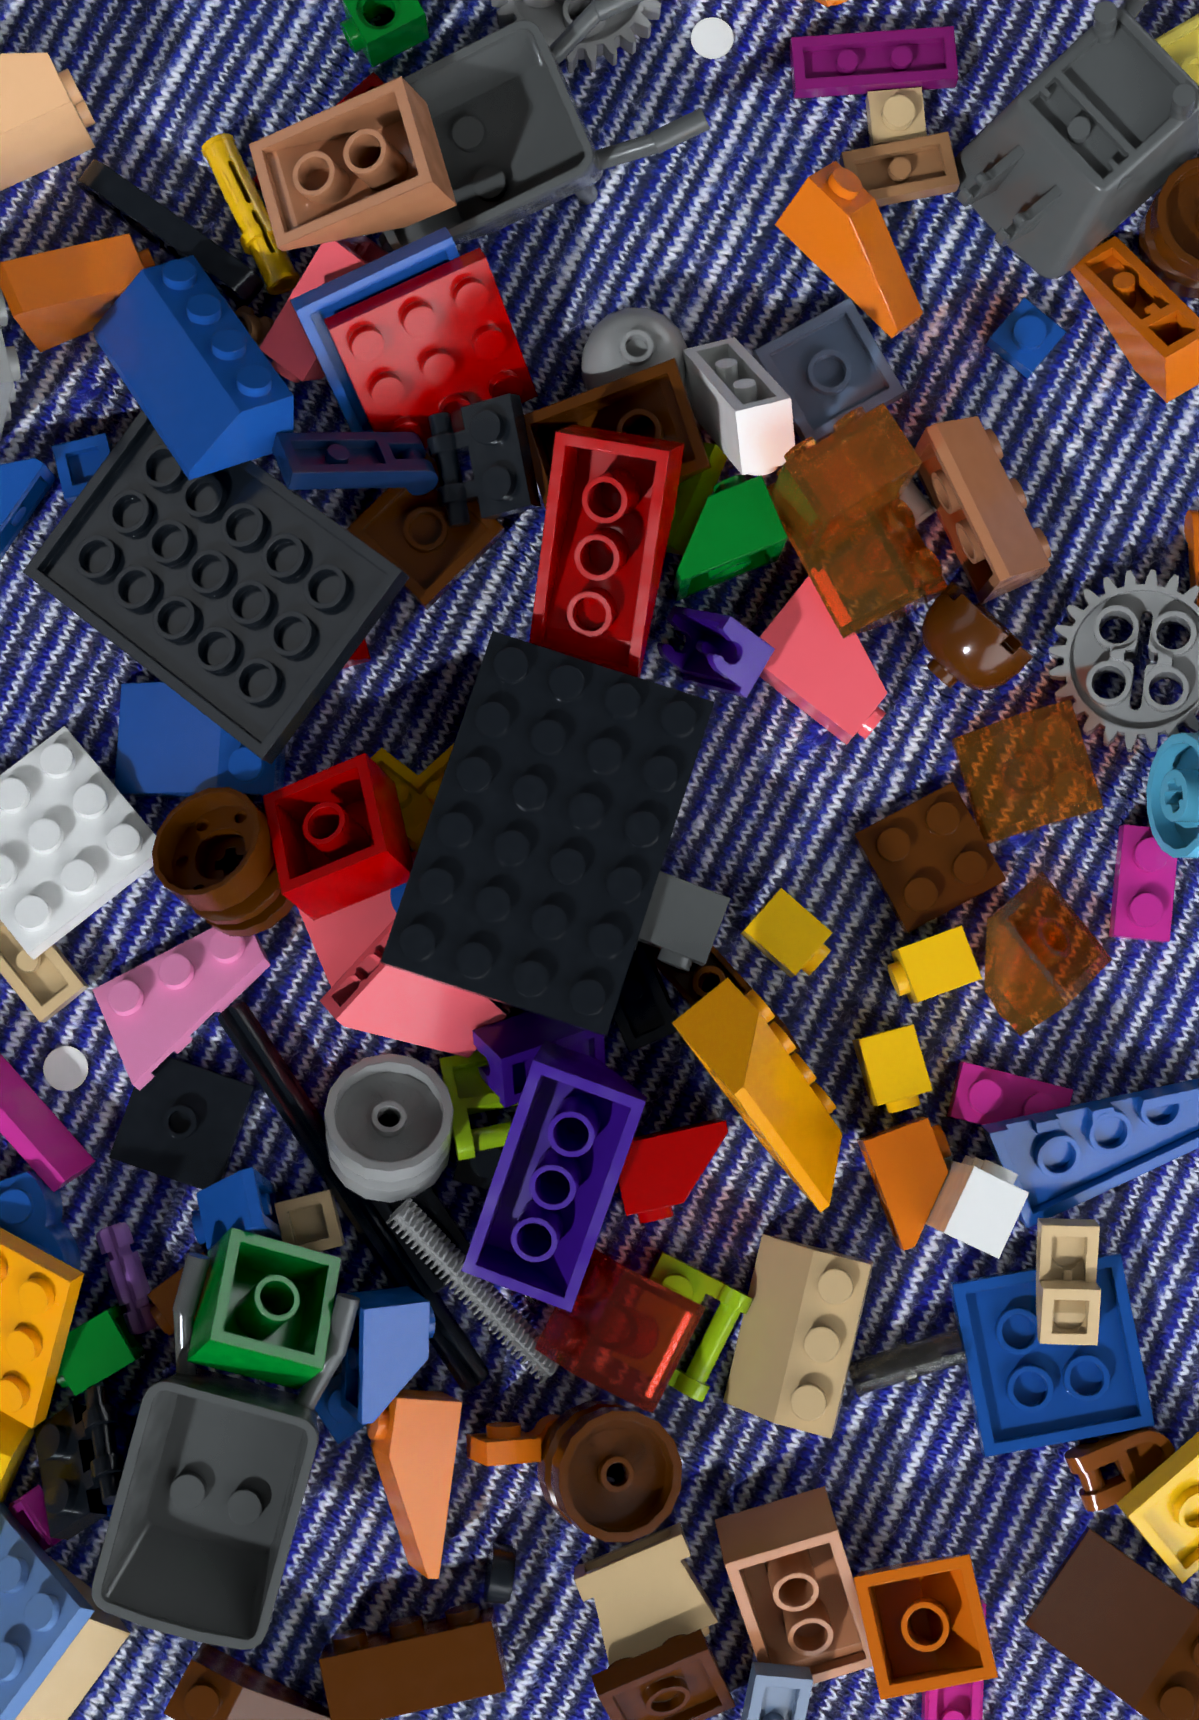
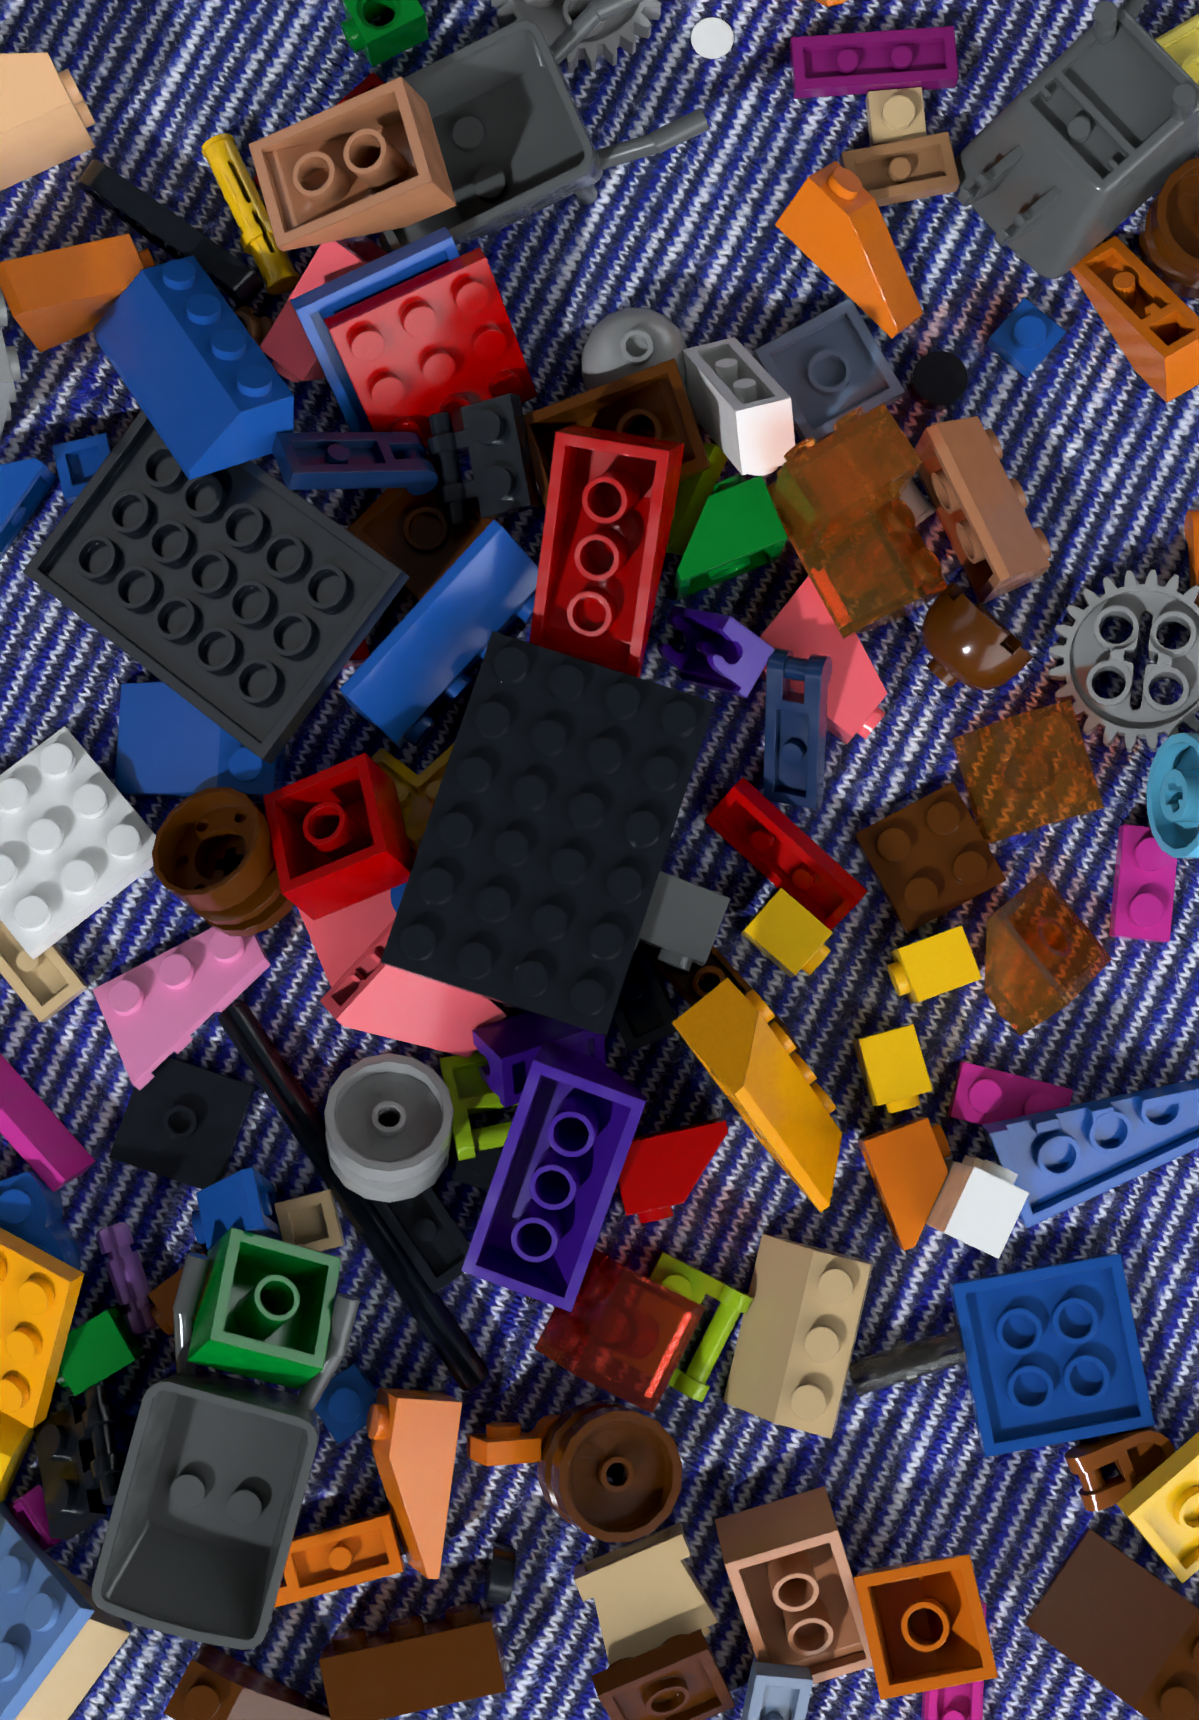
(65, 1068): white sticker -> none
(341, 1558): none -> orange plate
(384, 1349): slope -> none
(444, 639): none -> blue slope
(478, 1291): light grey axle -> none
(785, 854): none -> red plate
(795, 729): none -> dark blue plate
(939, 380): none -> black tile
(1066, 1281): tan slope -> none

